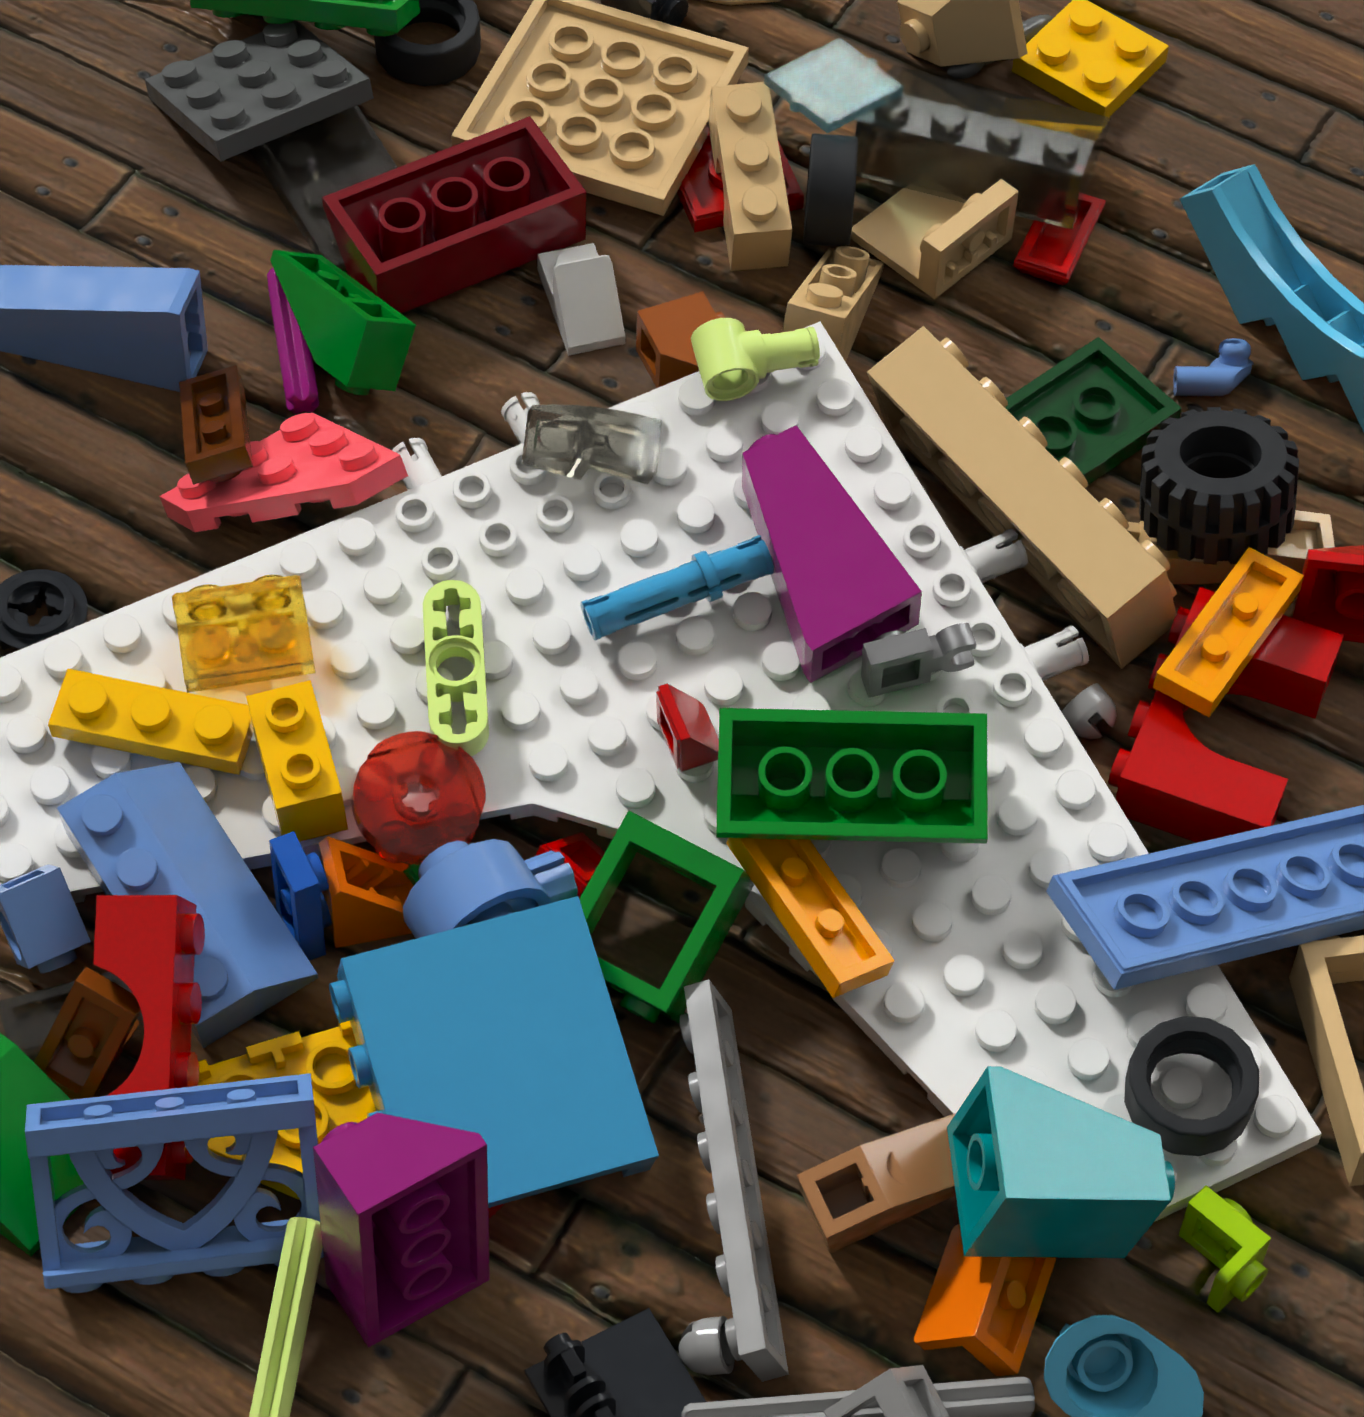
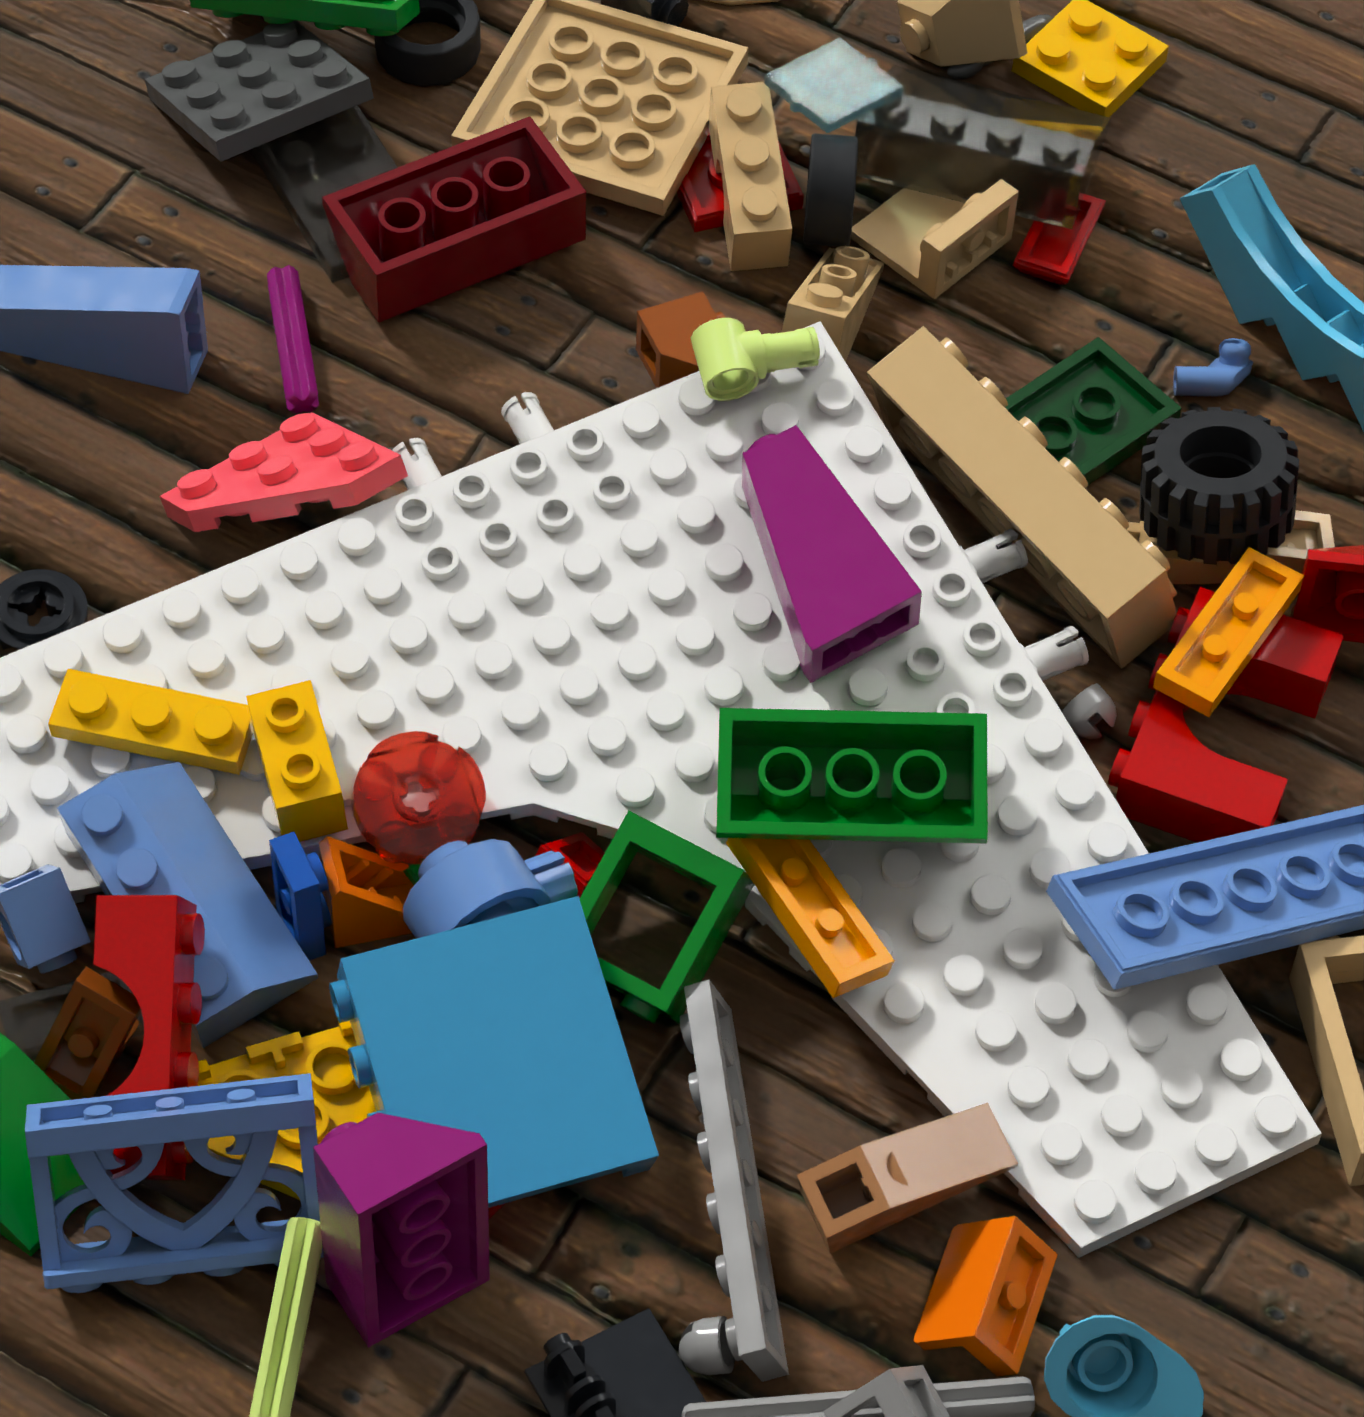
(215, 425): reddish brown plate -> none
(243, 632): clear yellow bracket -> none
(344, 323): green slope -> none
(466, 645): yellowish green beam -> none
(582, 297): white slope -> none
(585, 437): clear smoke slope -> none
(686, 728): red slope -> none
(690, 582): dark azure pin -> none
(908, 659): flat silver plate -> none
(1051, 1173): teal slope -> none
(1201, 1038): black tyre -> none
(1230, 1241): lime bracket -> none

